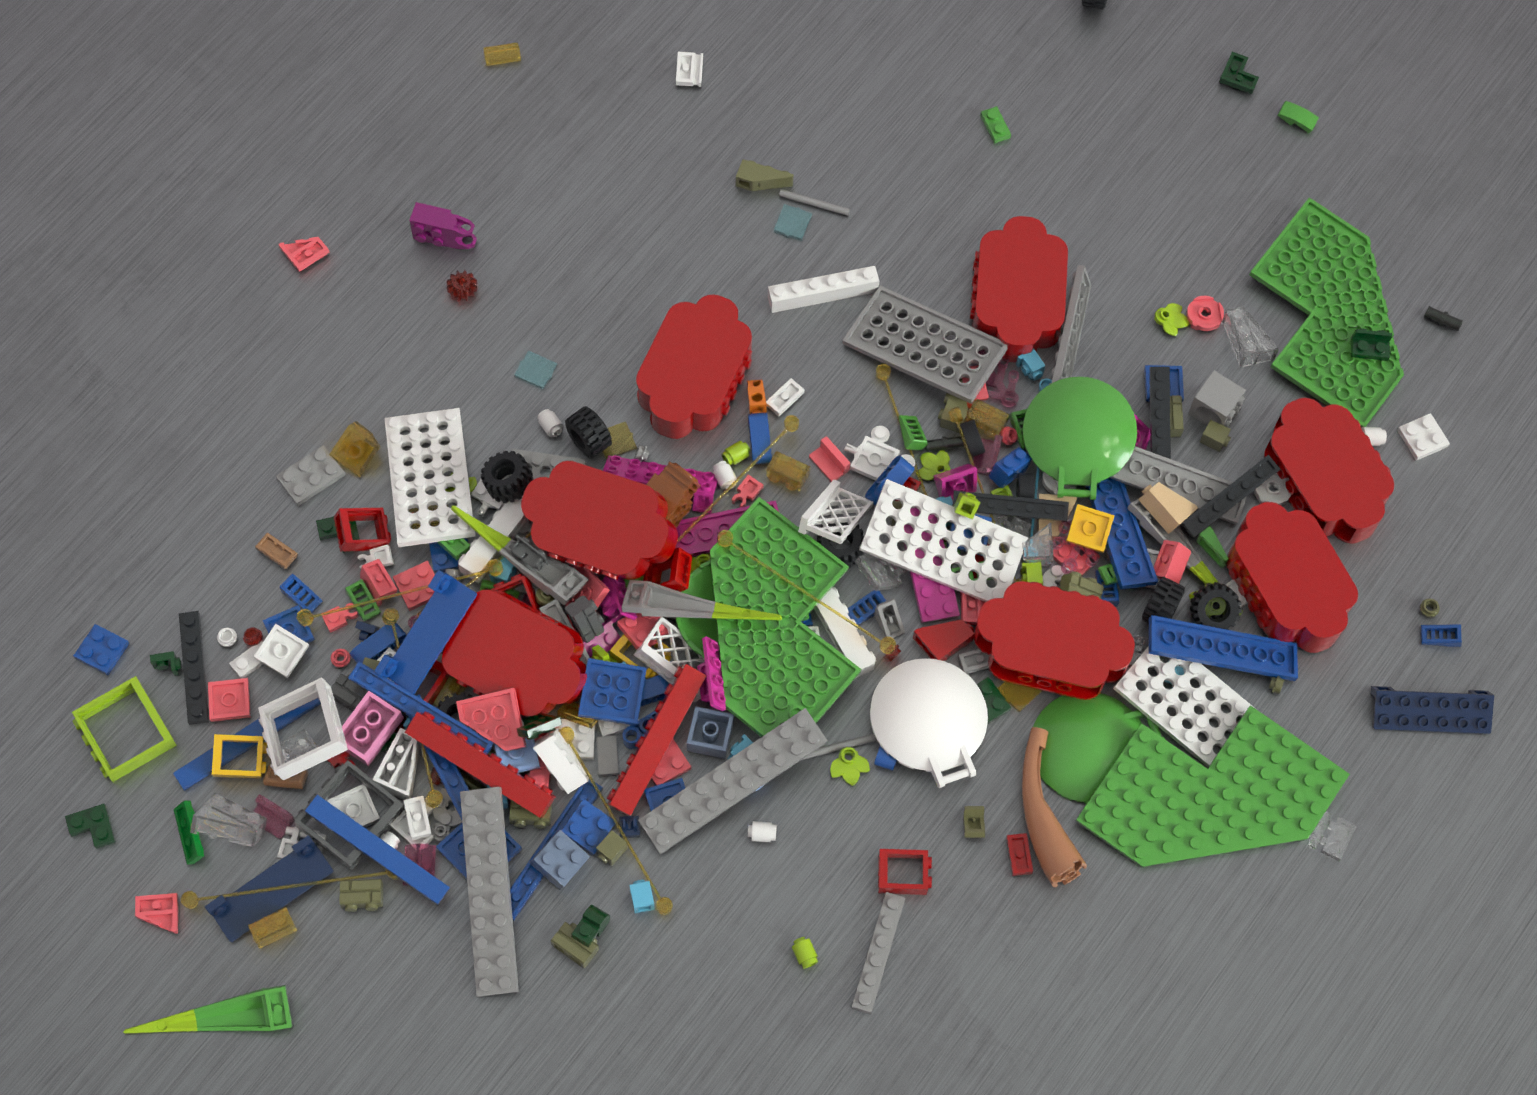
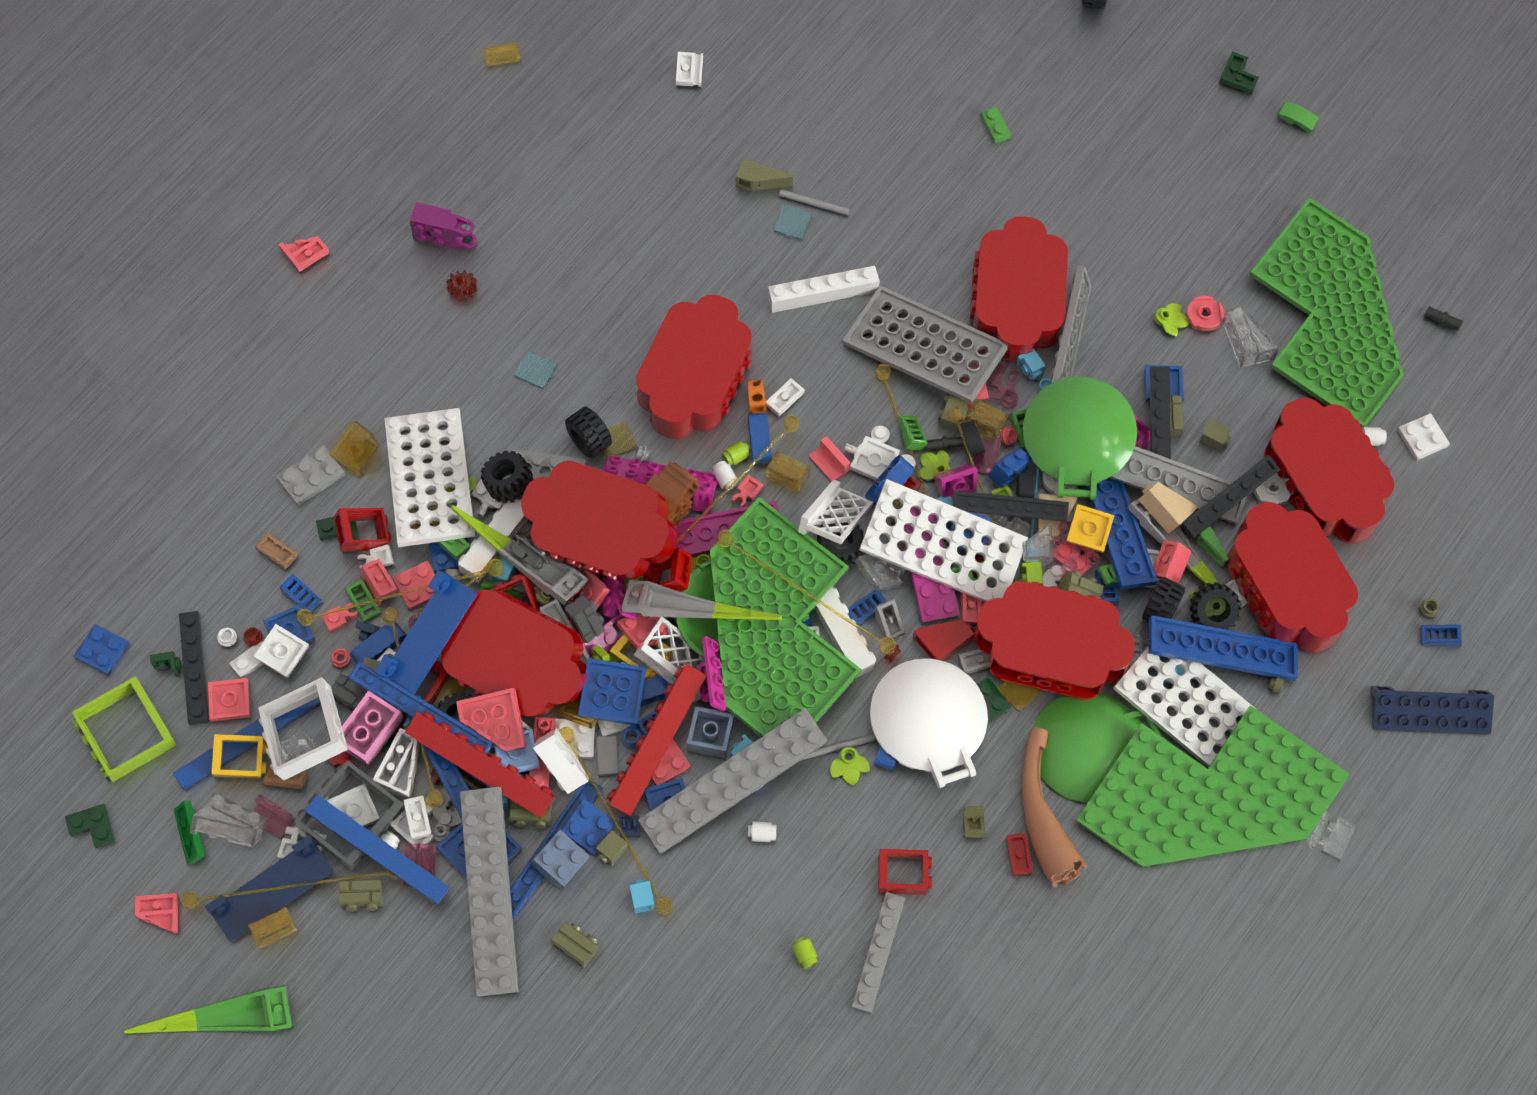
(538, 724): plate -> none
(550, 423): white brick -> none
(591, 925): dark green brick -> none
(966, 505): lime brick -> none
(1217, 400): light grey brick -> none
(1371, 344): dark green bracket -> none

